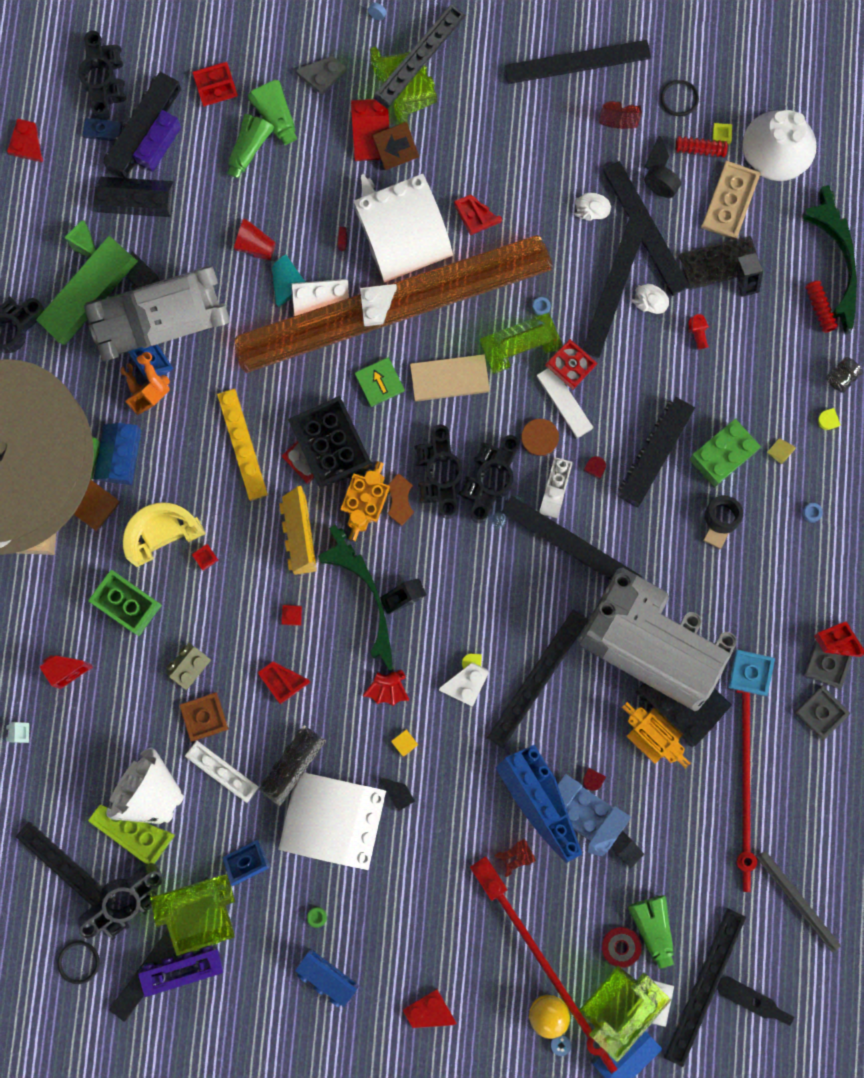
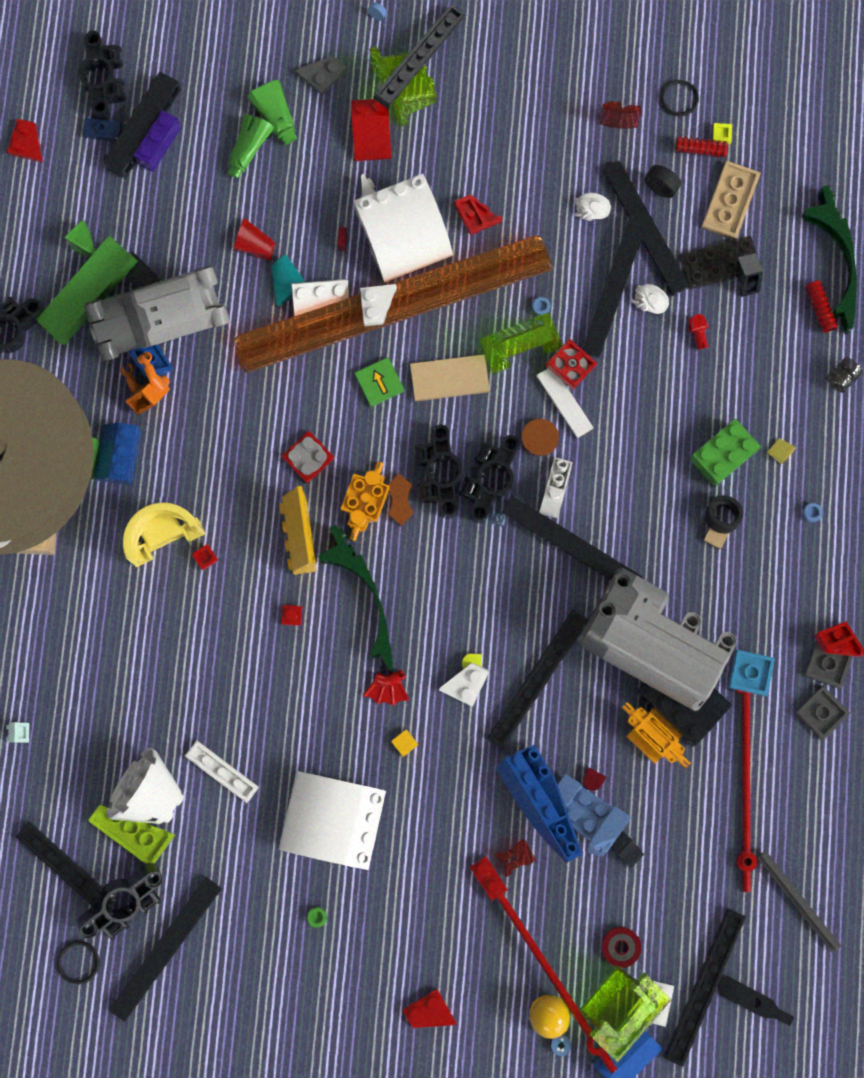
(63, 670): red slope -> none
(96, 506): dark orange tile -> none
(125, 602): bright green brick -> none
(134, 196): black slope -> none
(170, 964): dark purple brick -> none
(187, 665): olive bracket -> none
(196, 914): clear neon green windscreen -> none
(204, 717): dark orange tile -> none
(215, 84): red slope -> none
(242, 444): yellow plate -> none
(245, 863): blue slope -> none
(282, 681): red wing -> none
(291, 765): clear smoke tile -> none
(326, 979): blue slope -> none
(330, 442): black slope -> none
(395, 146): reddish brown tile -> none
(398, 793): black tile -> none
(403, 595): black slope -> none
(577, 61): black tile -> none
(595, 466): dark red tile -> none
(654, 926): bright green piece -> none
(656, 452): black brick -> none
(658, 155): black tile -> none
(779, 145): white cone -> none
(828, 419): neon yellow tile -> none

